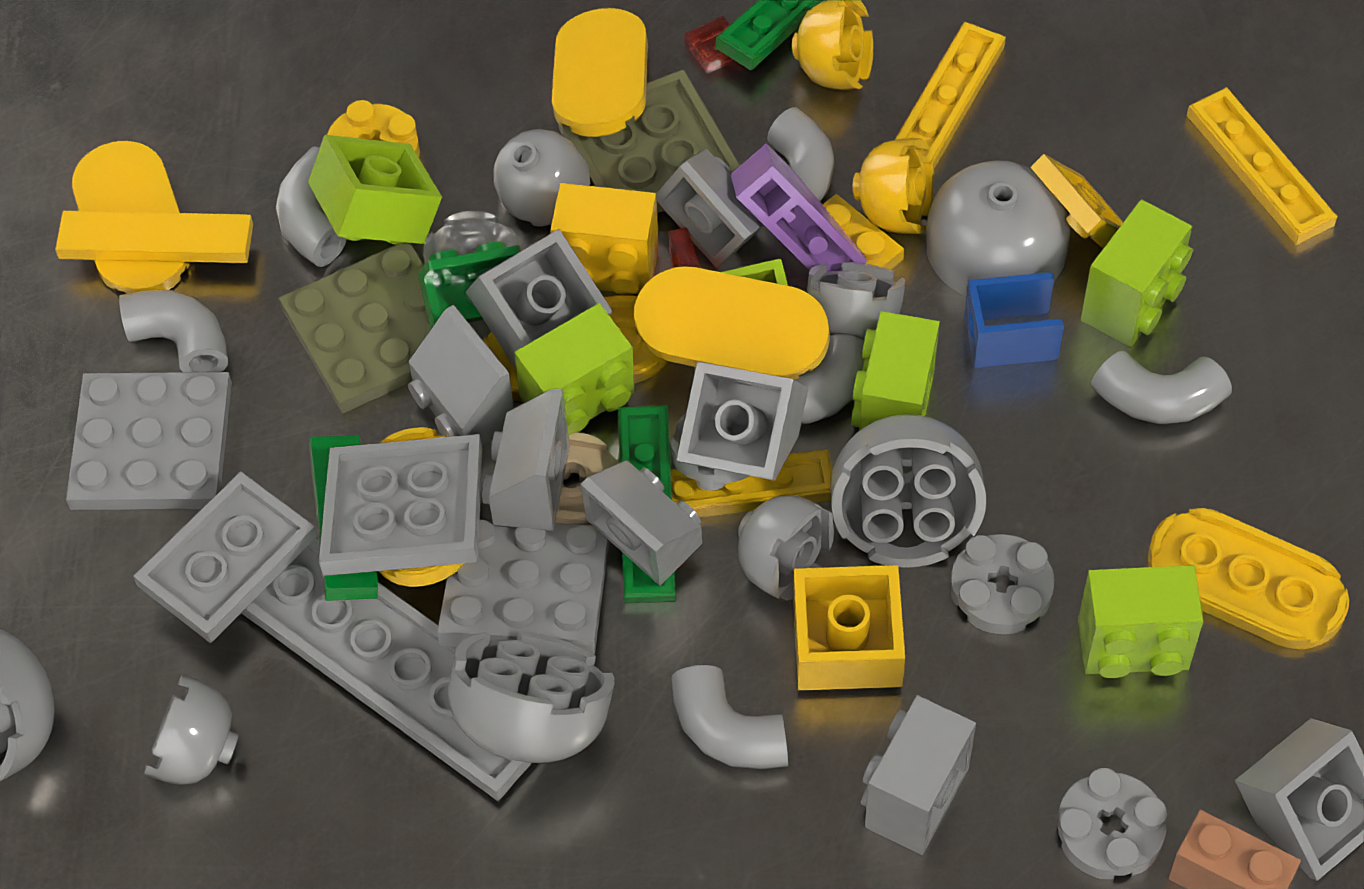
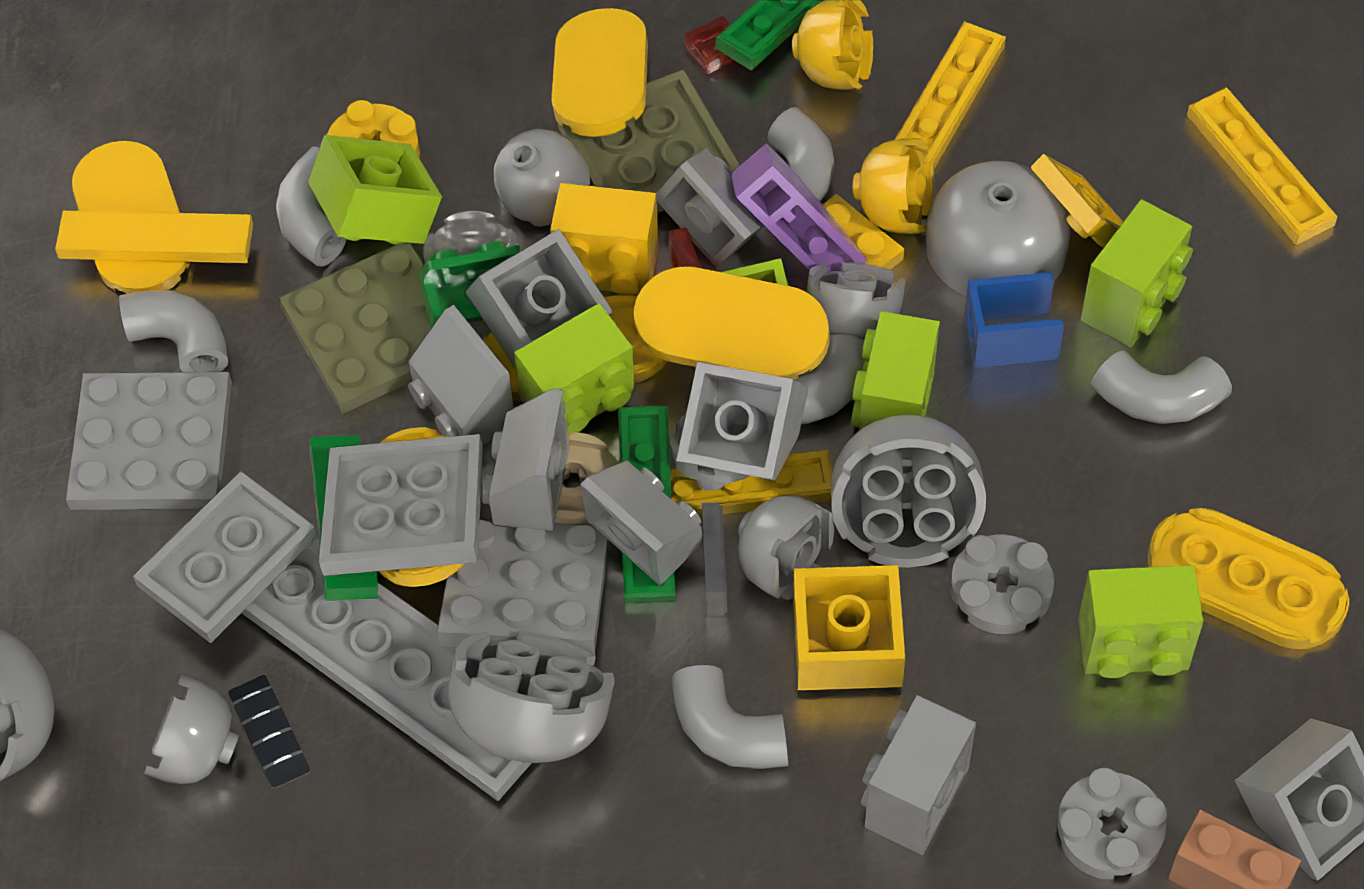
(269, 731): none -> black sticker
(714, 559): none -> flat silver tile

